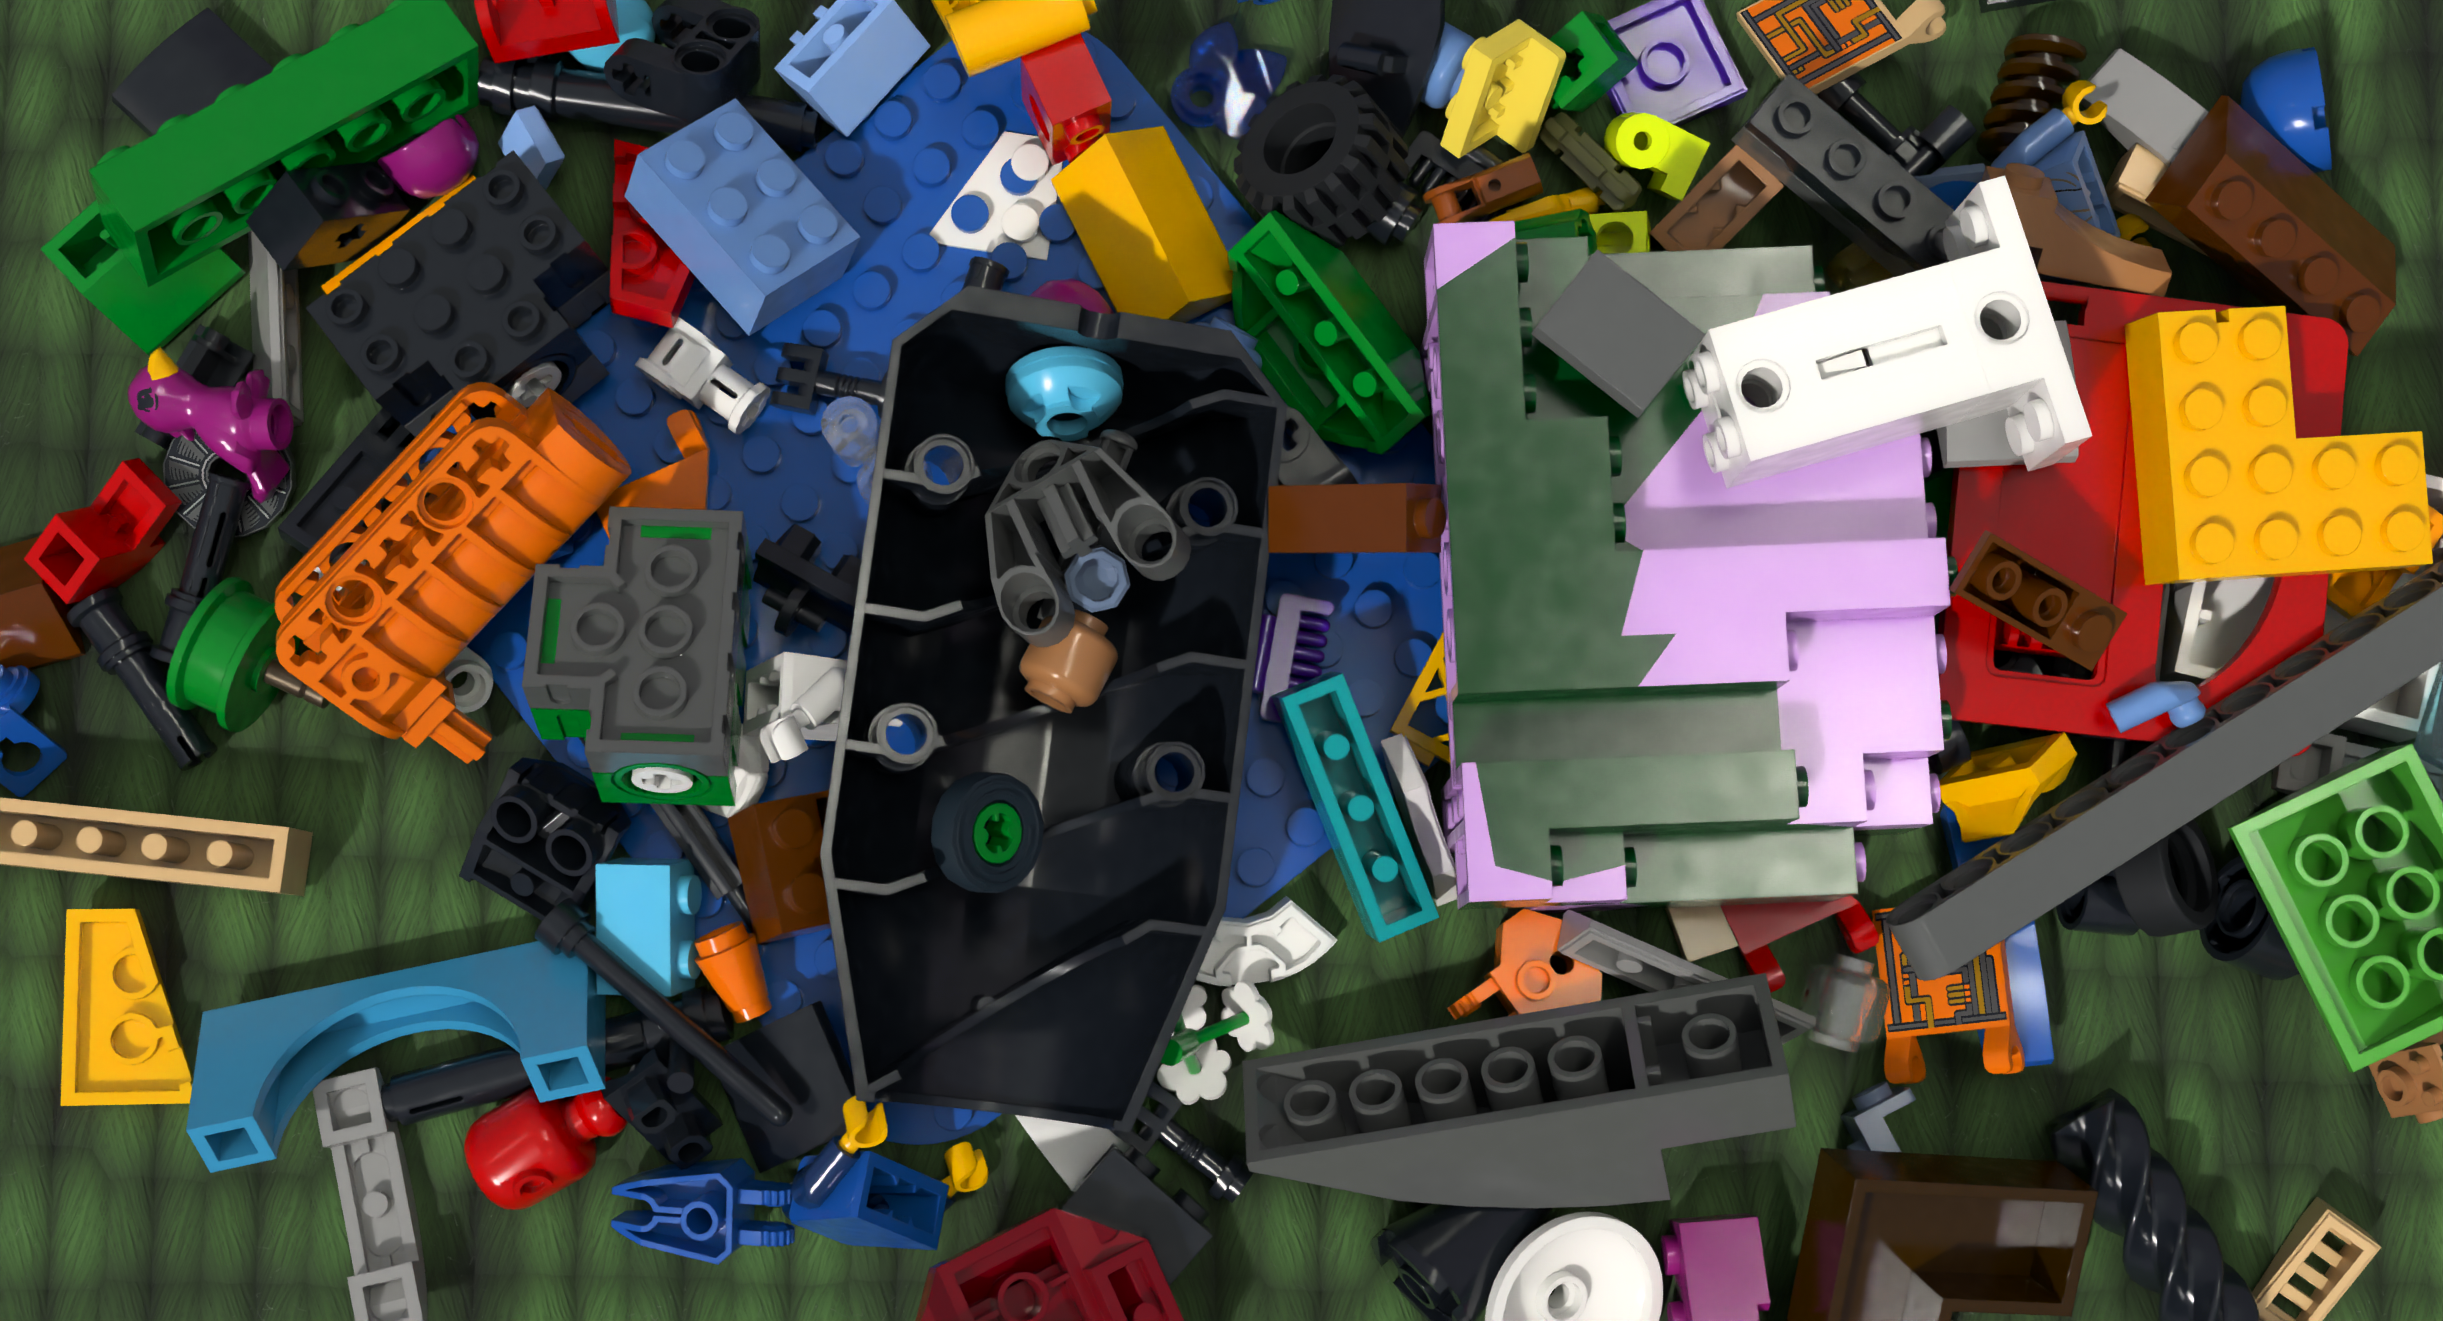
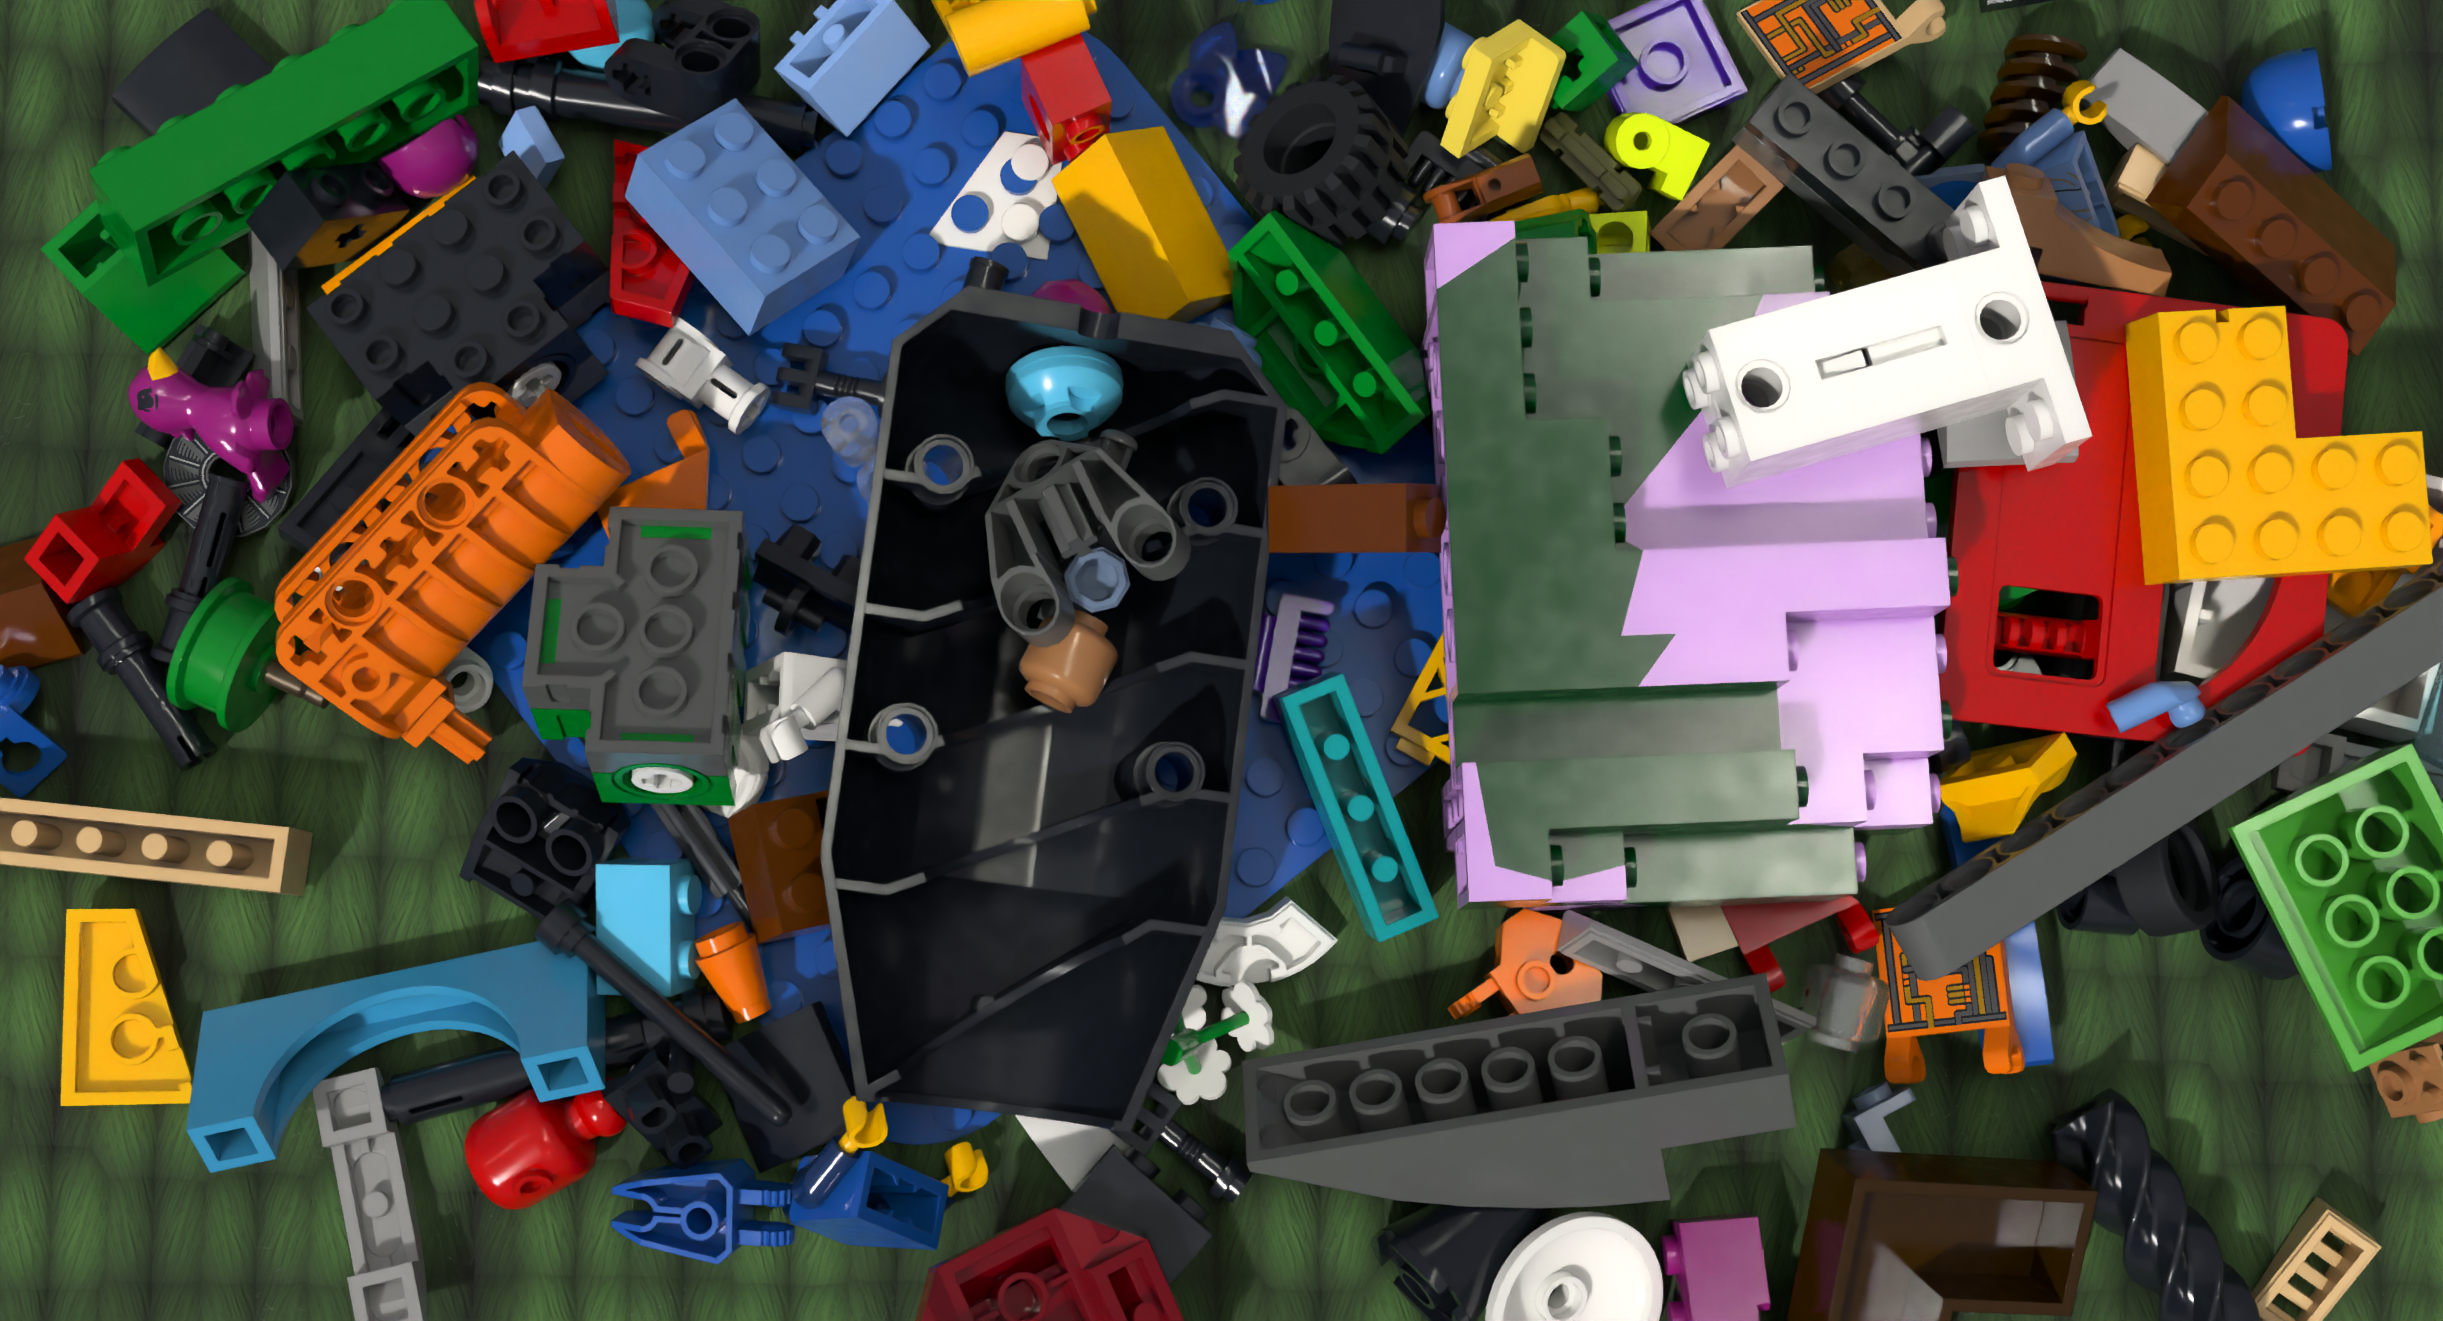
(961, 839): black bush -> none
(1420, 818): white tile -> none
(1618, 333): dark grey slope -> none
(2037, 600): reddish brown slope -> none

